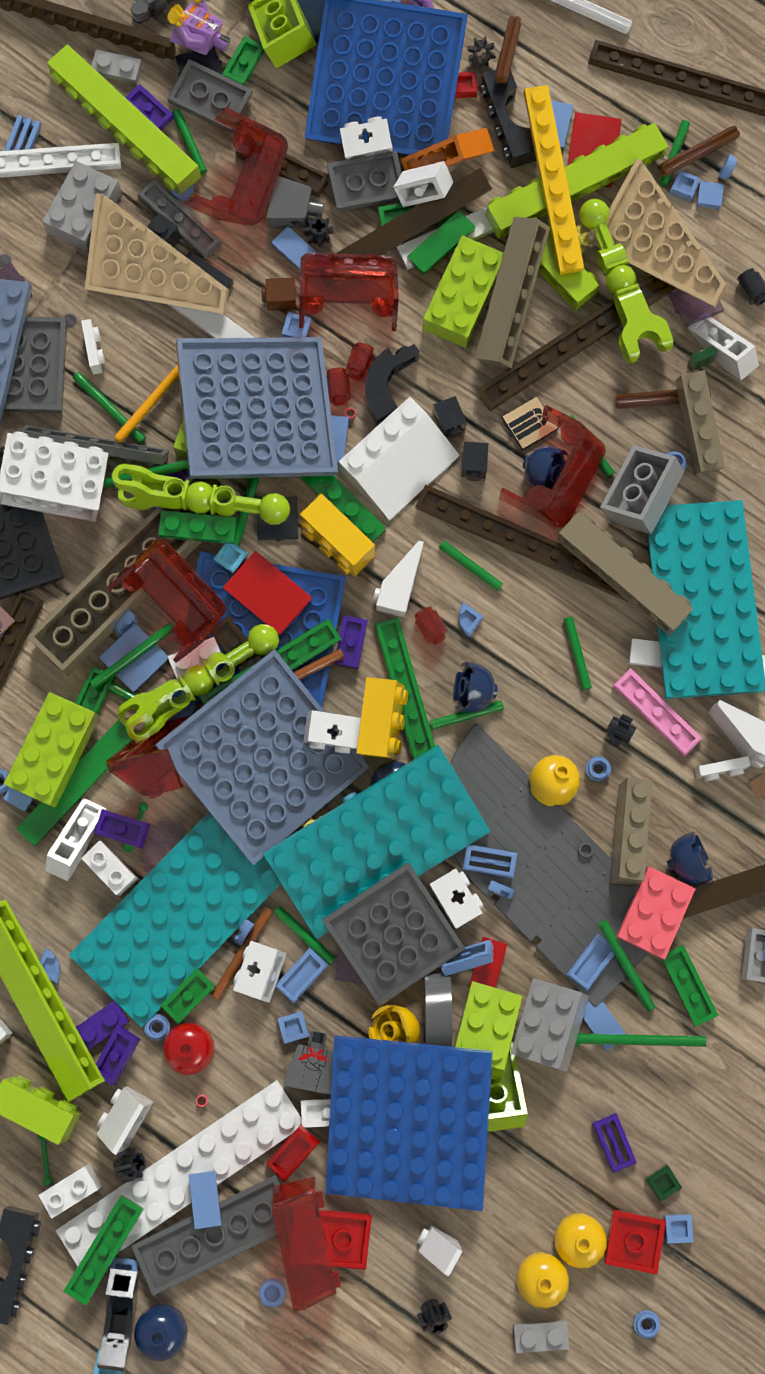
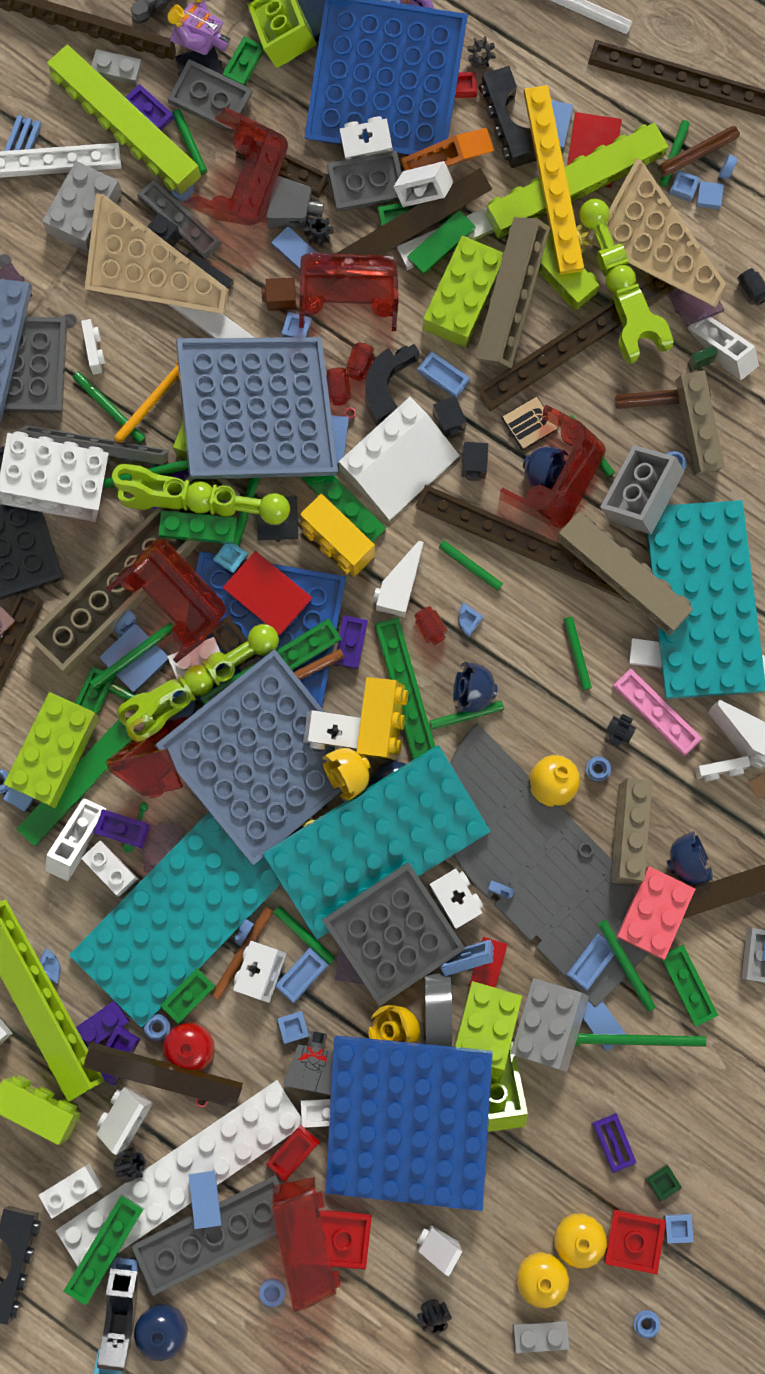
(47, 1181): green hinge -> none
(162, 1075): none -> dark brown tile
(347, 771): none -> yellow cylinder
(443, 375): none -> medium blue tile
(468, 857): medium blue tile -> none
(507, 49): reddish brown axle -> none

